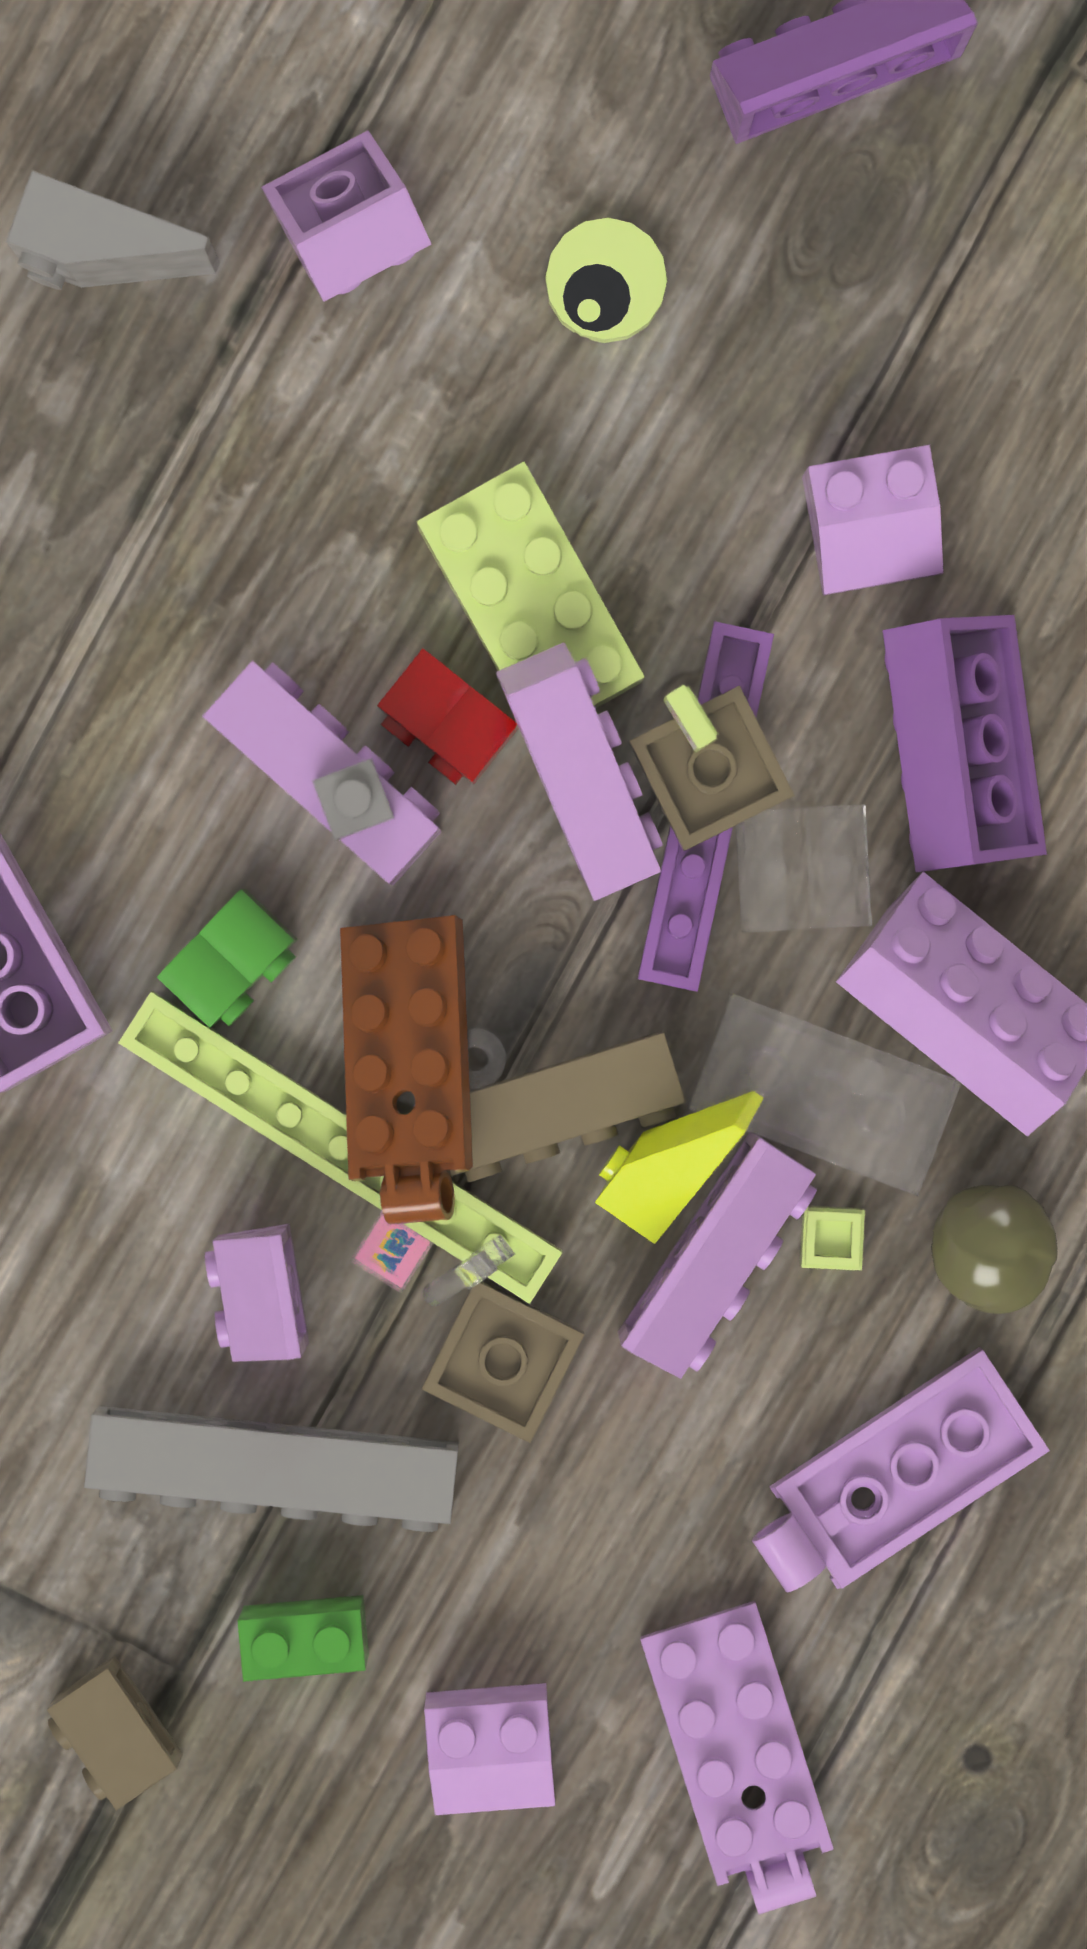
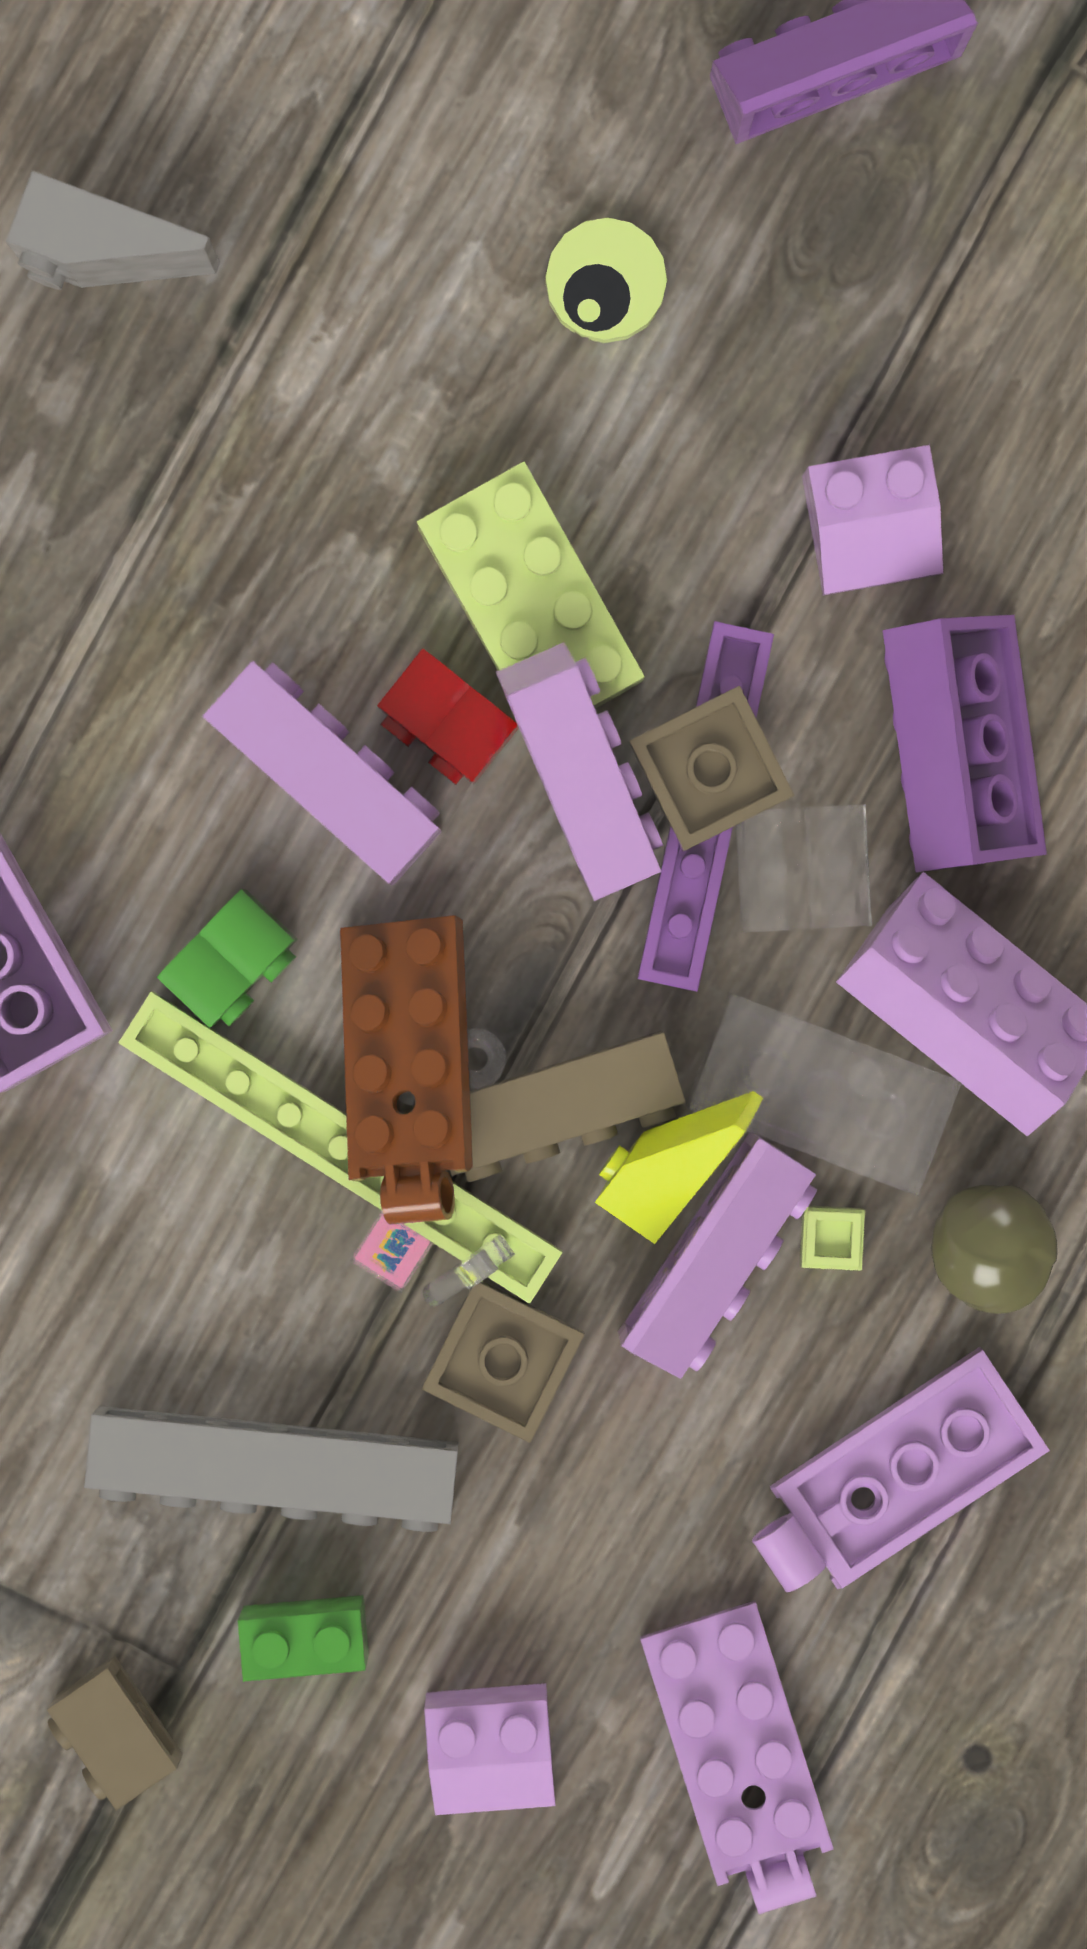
(259, 1294): lavender slope -> none
(347, 215): lavender slope -> none
(353, 799): light grey plate -> none
(691, 718): yellowish green tile -> none

